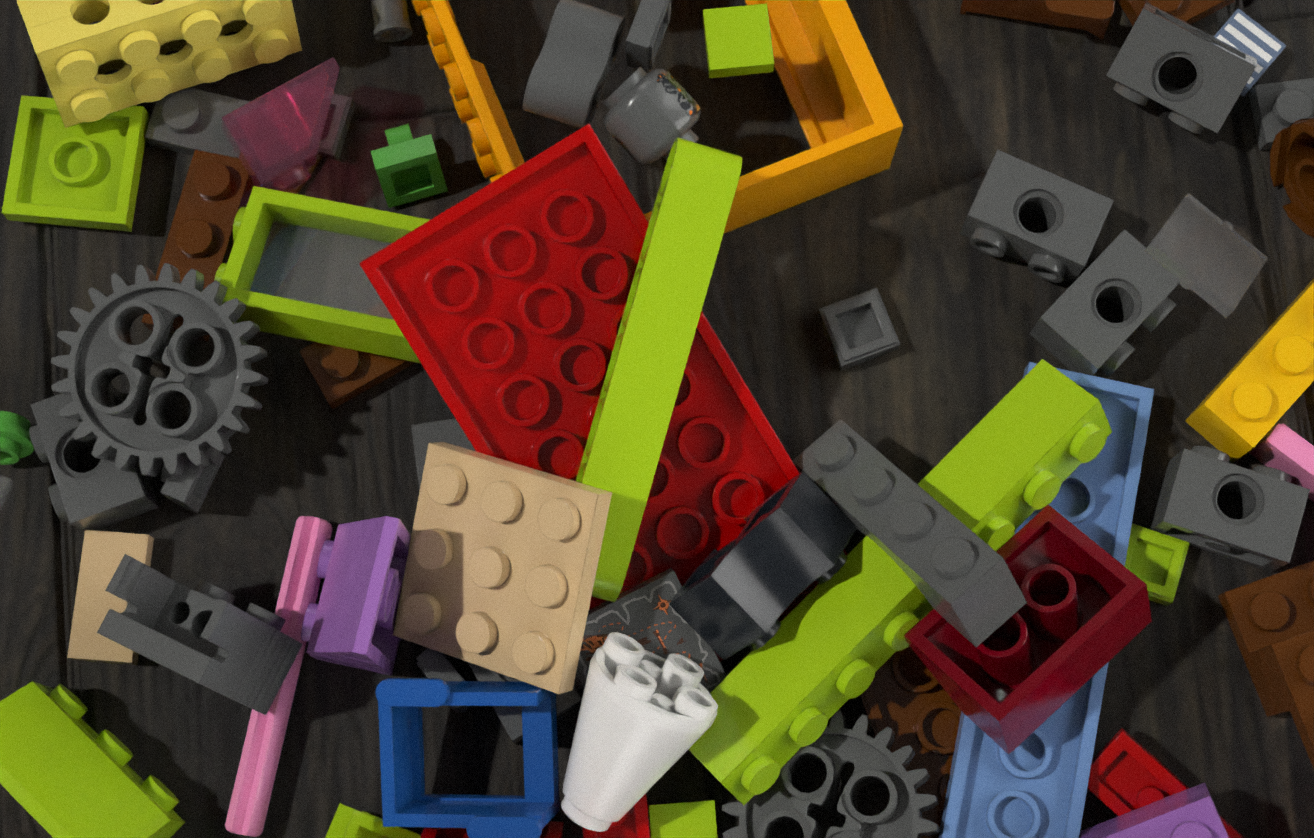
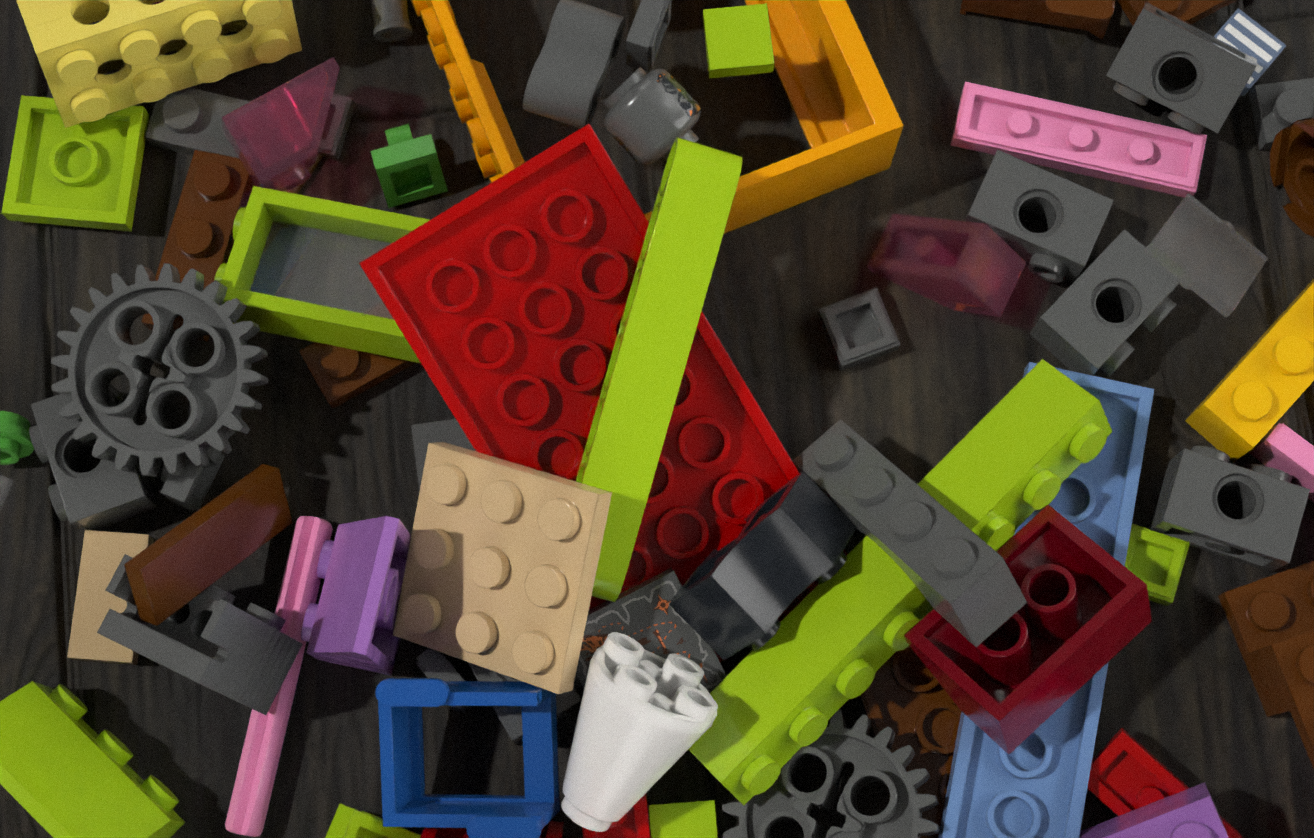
(208, 544): none -> reddish brown tile
(949, 262): none -> clear pink slope
(1079, 140): none -> bright pink tile

